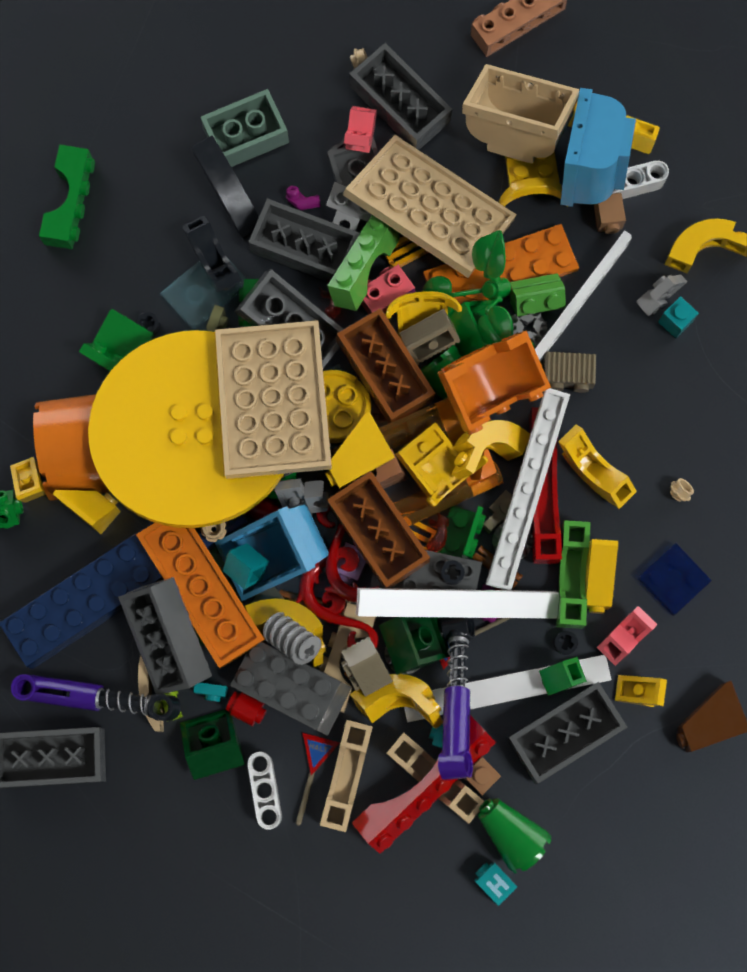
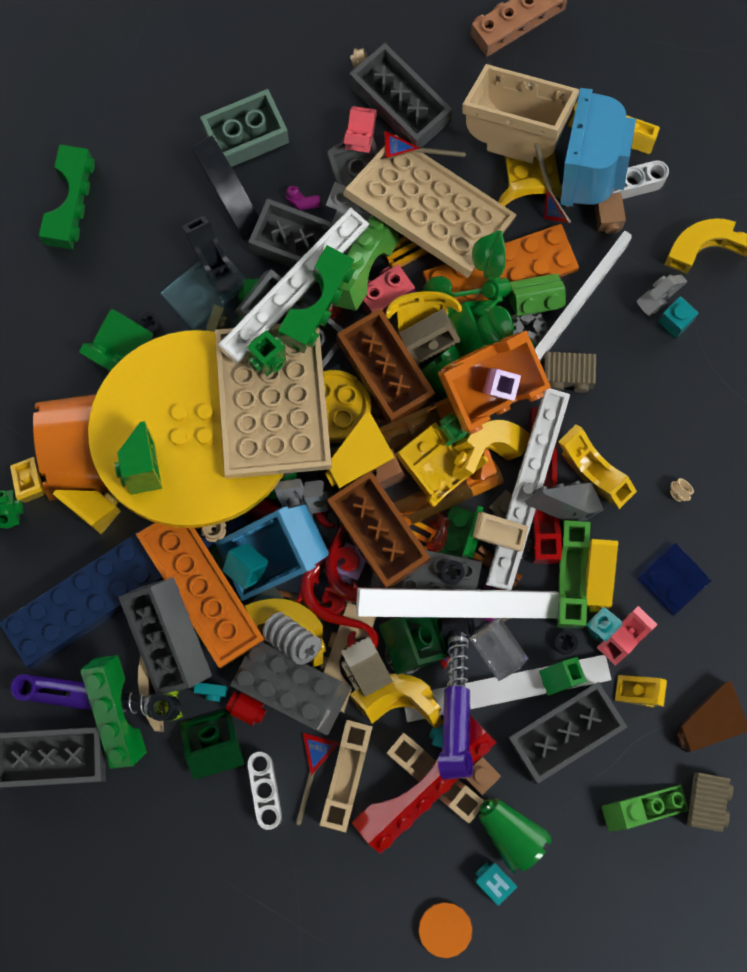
(104, 685): none -> green arch
(138, 462): none -> green slope
(266, 354): none -> green brick
(290, 287): none -> white tile
(302, 324): none -> green arch
(397, 147): none -> piece
(445, 930): none -> orange tile
(451, 429): none -> green brick
(499, 648): none -> clear brick
(500, 532): none -> tan tile
(501, 384): none -> lavender brick
(553, 209): none -> piece
(567, 502): none -> dark grey slope
(603, 625): none -> teal bracket
(644, 808): none -> bright green slope
(709, 802): none -> dark tan brick

